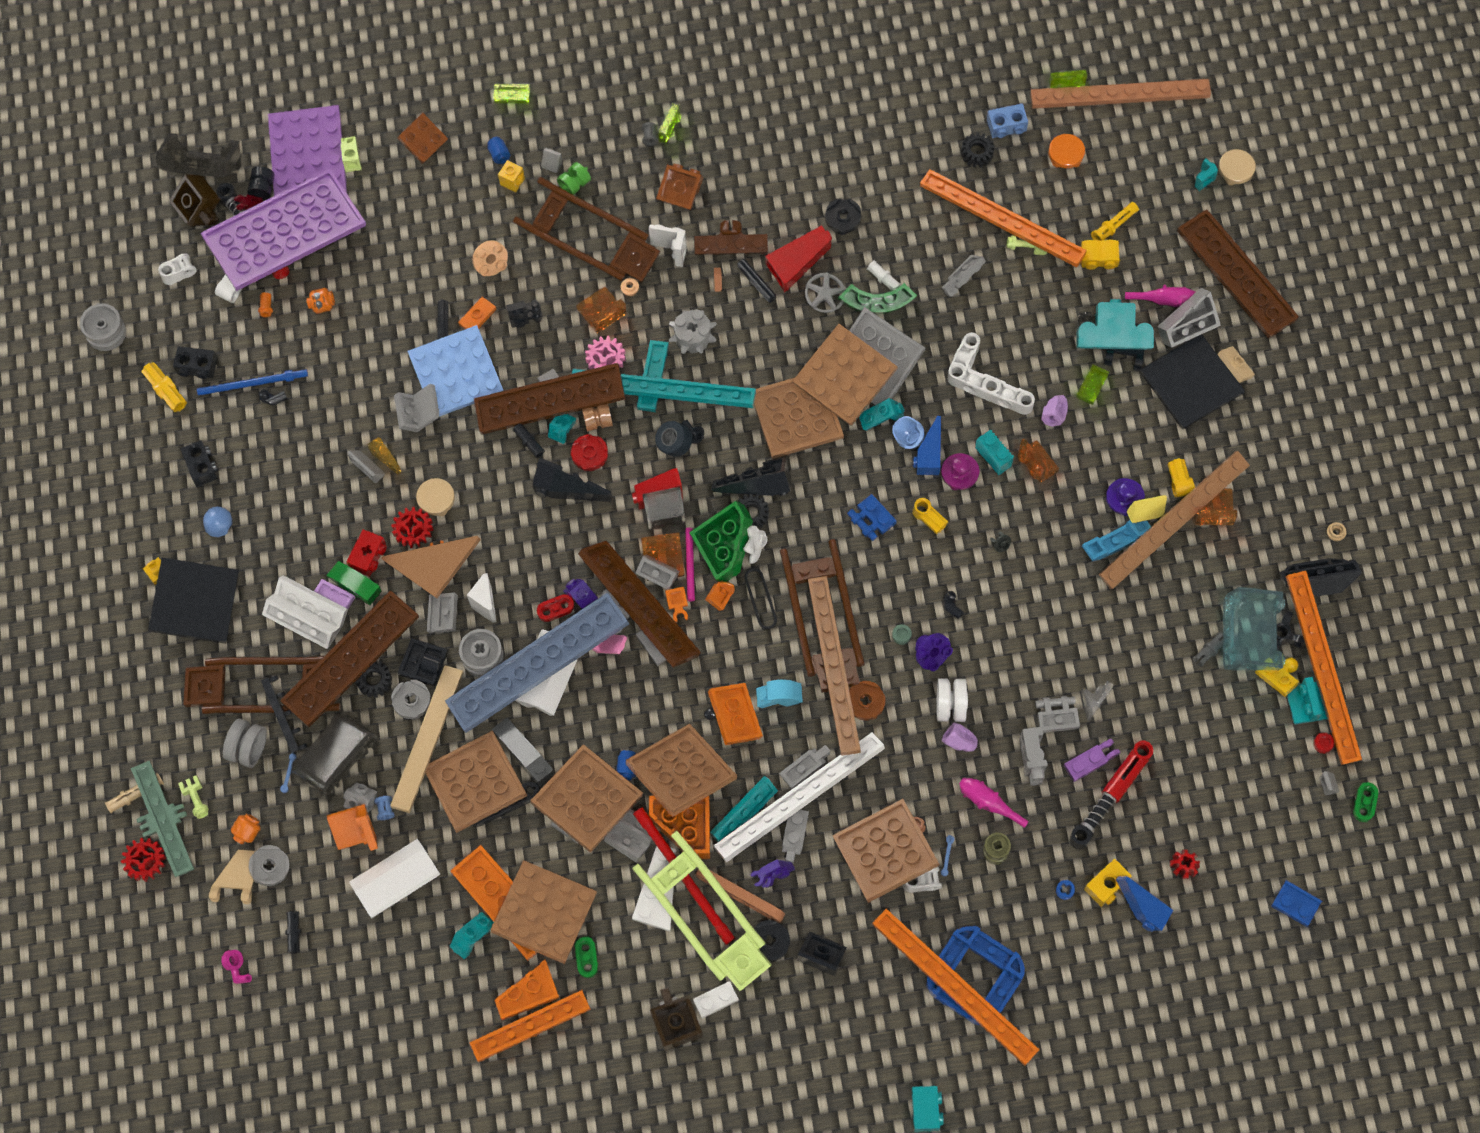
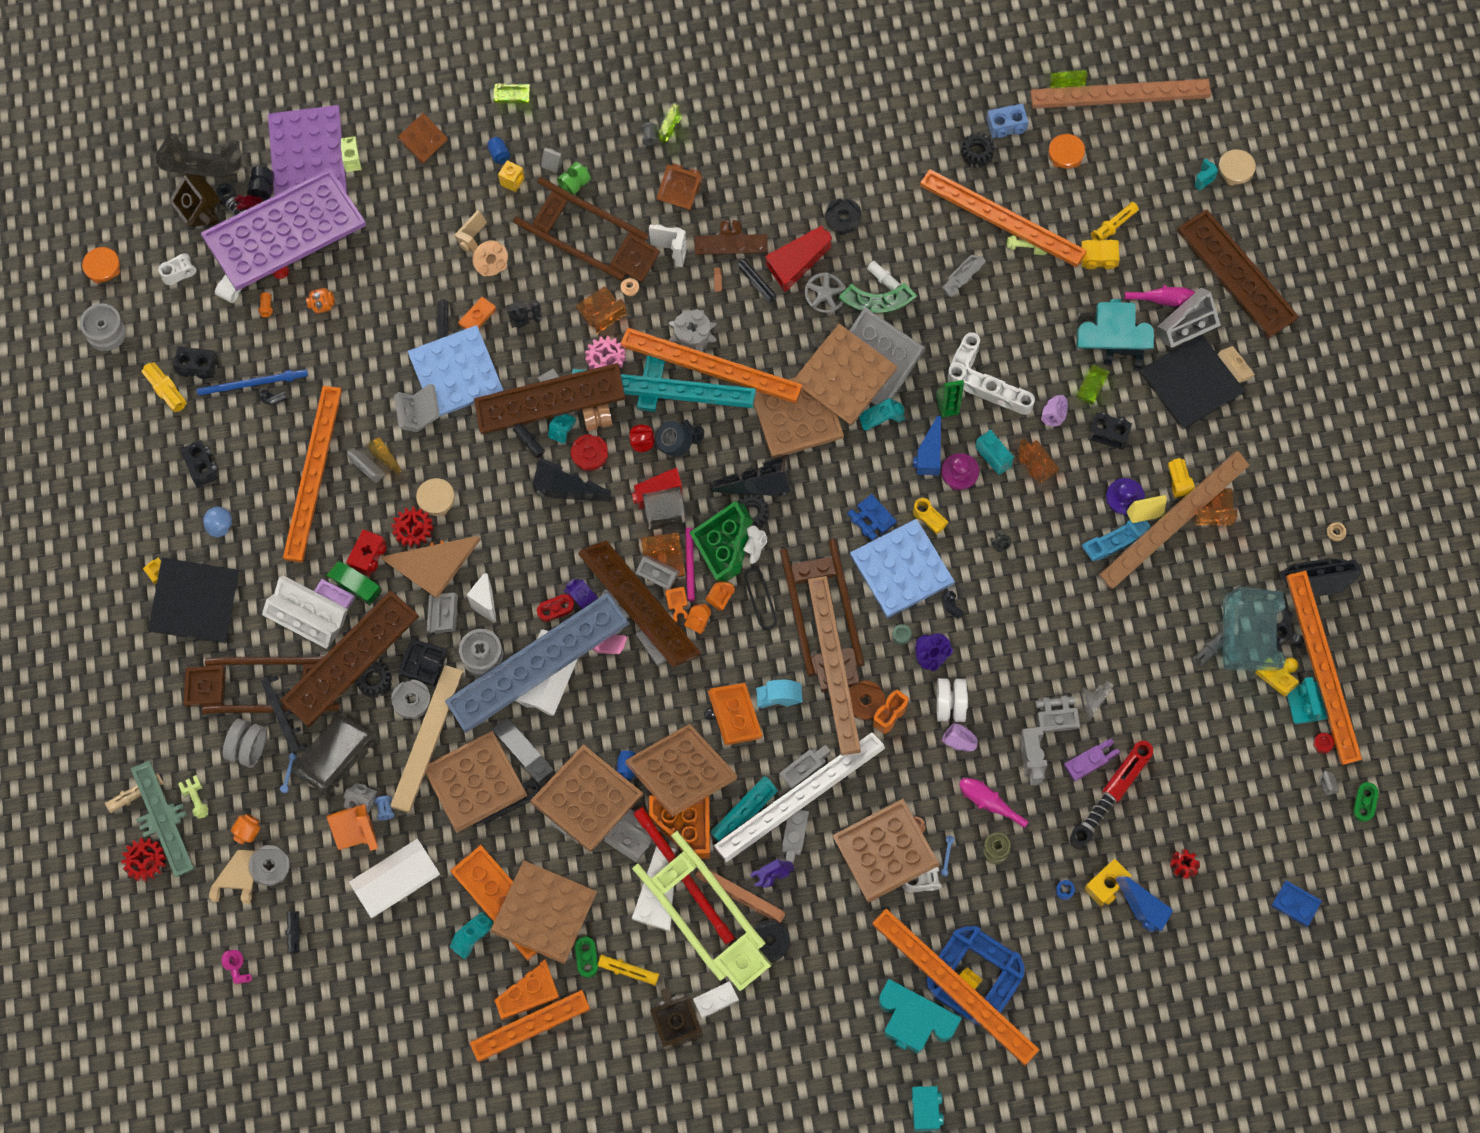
(101, 264): none -> orange tile
(312, 474): none -> orange plate
(469, 230): none -> tan bracket
(629, 970): none -> yellow pin
(641, 438): none -> red piece
(698, 617): none -> orange plate
(711, 365): none -> orange plate
(821, 953): black slope -> none
(893, 709): none -> orange brick
(902, 568): none -> light blue plate
(908, 432): light blue hair -> none
(915, 1018): none -> teal brick
(949, 398): none -> green slope
(971, 978): none -> yellow tile
(1108, 435): none -> black brick

